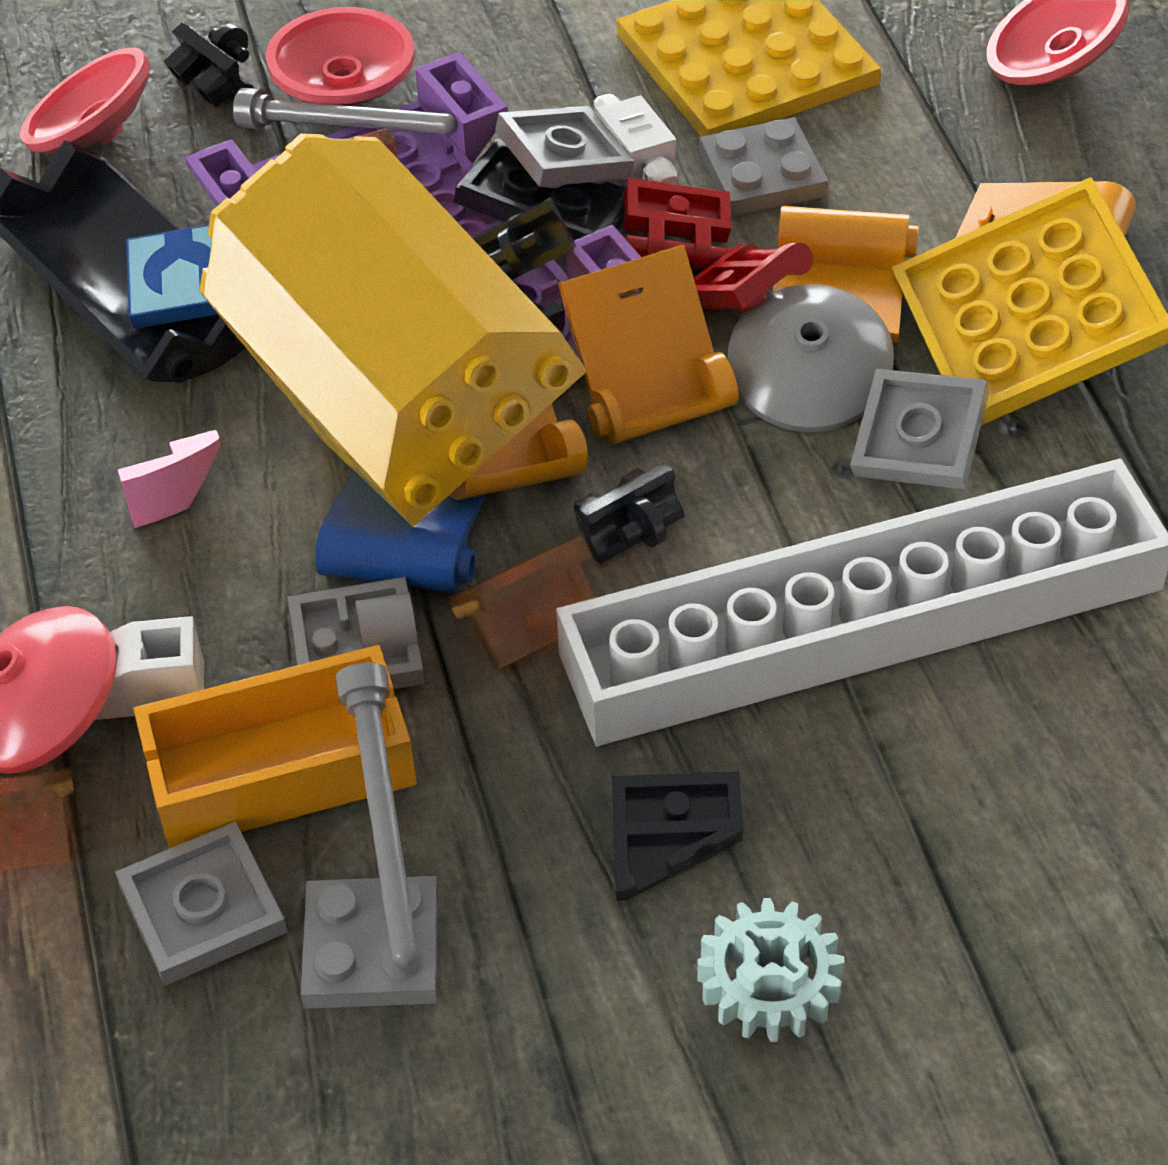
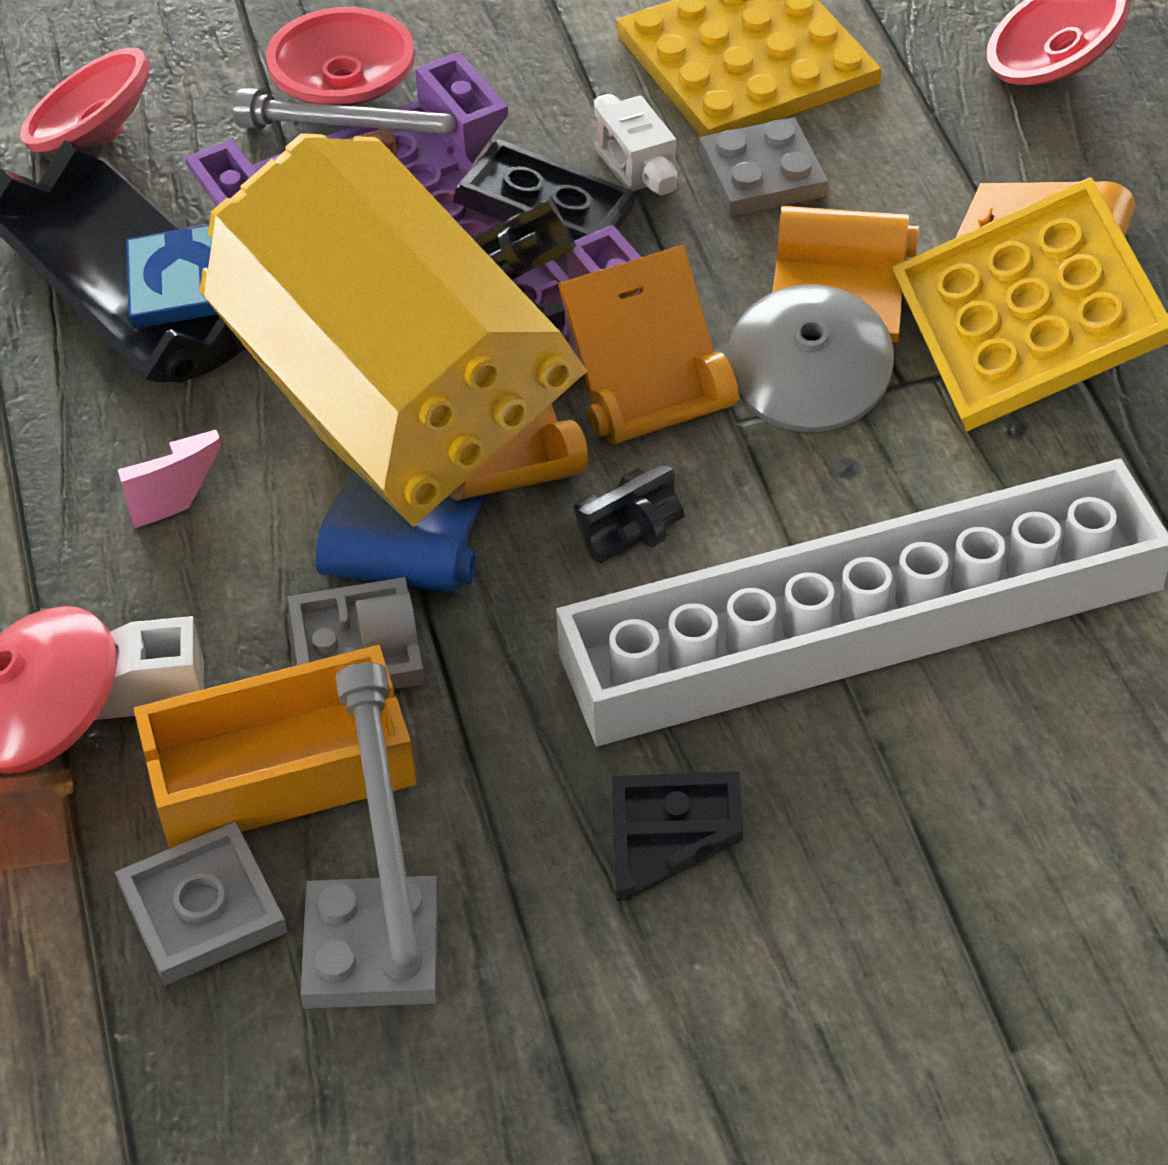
(215, 56): black hips -> none
(518, 605): clear orange bracket -> none
(564, 146): light grey plate -> none
(677, 212): red plate -> none
(747, 272): red plate -> none
(770, 969): light aqua gear -> none
(920, 428): light grey plate -> none

